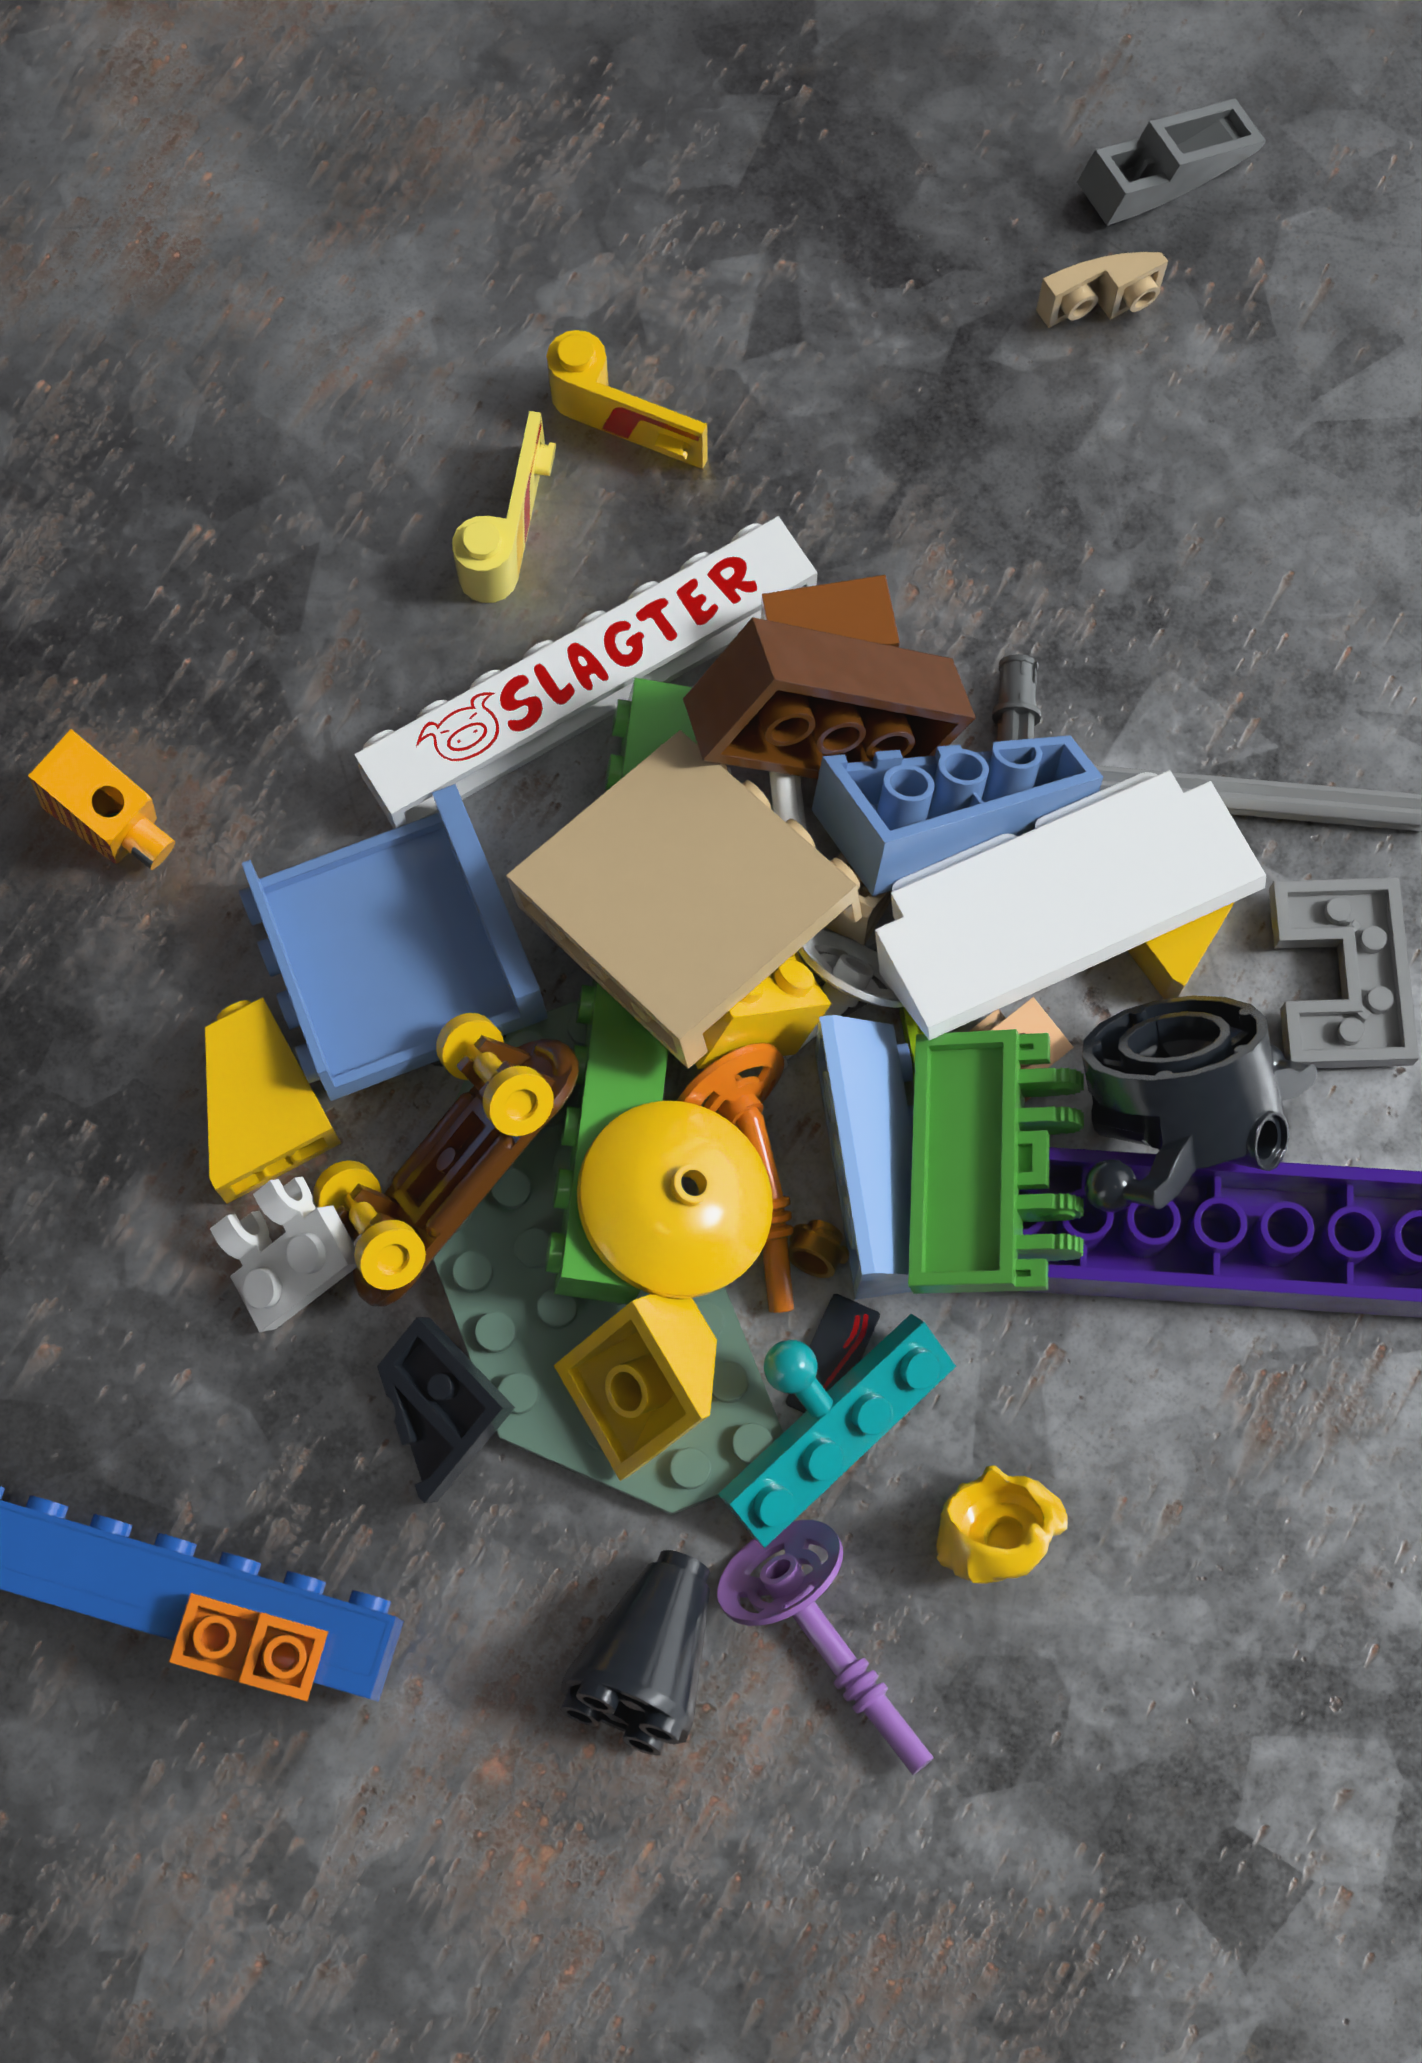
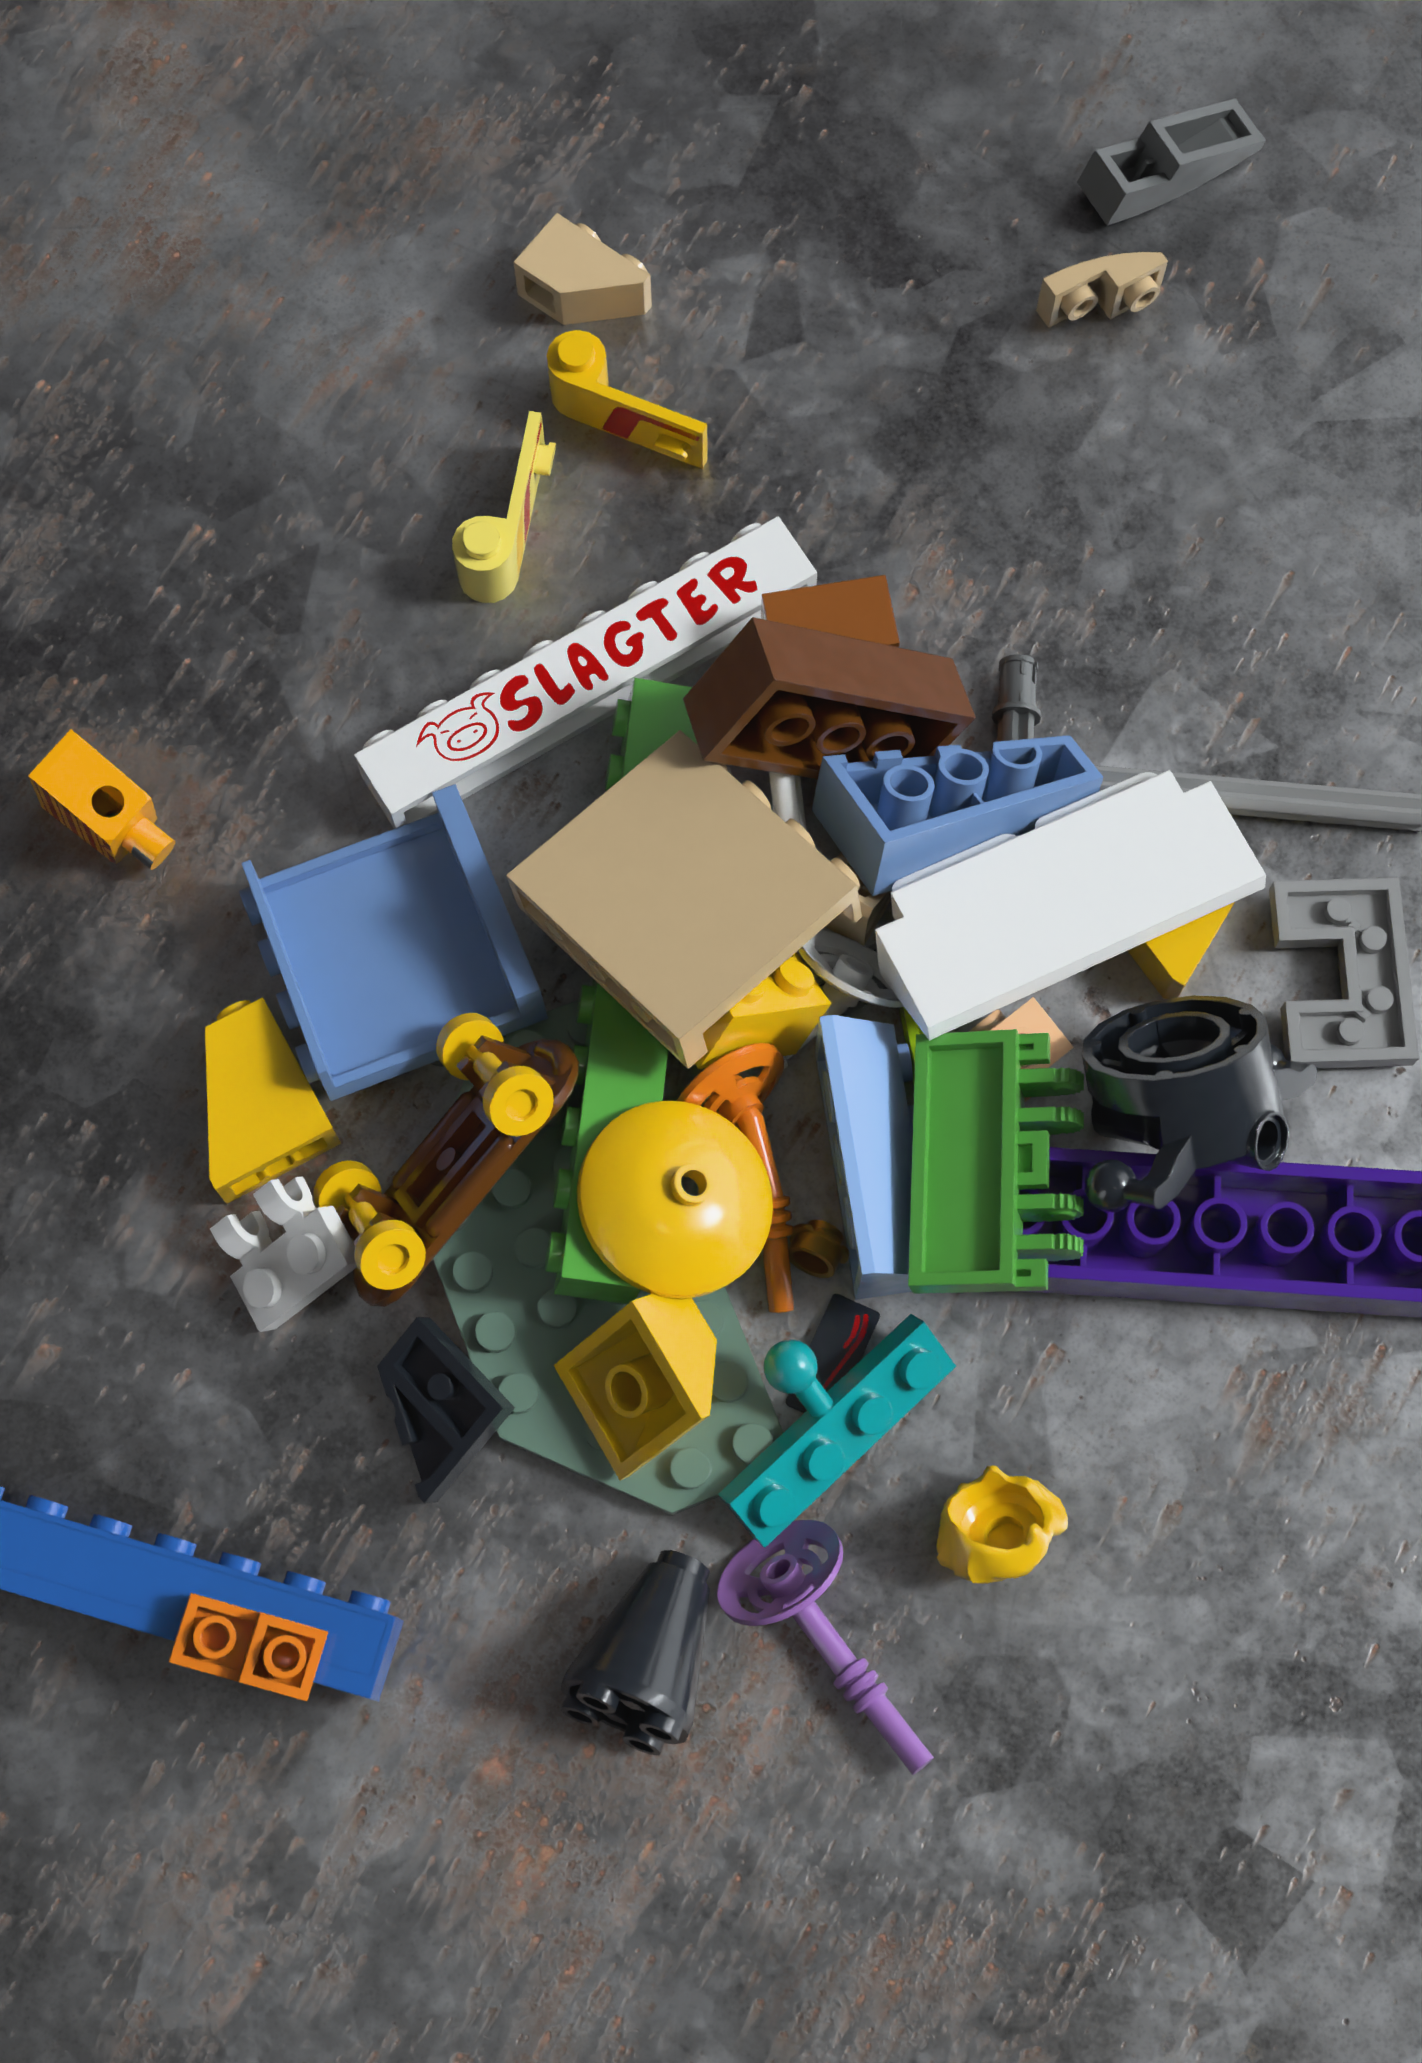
(579, 277): none -> tan slope

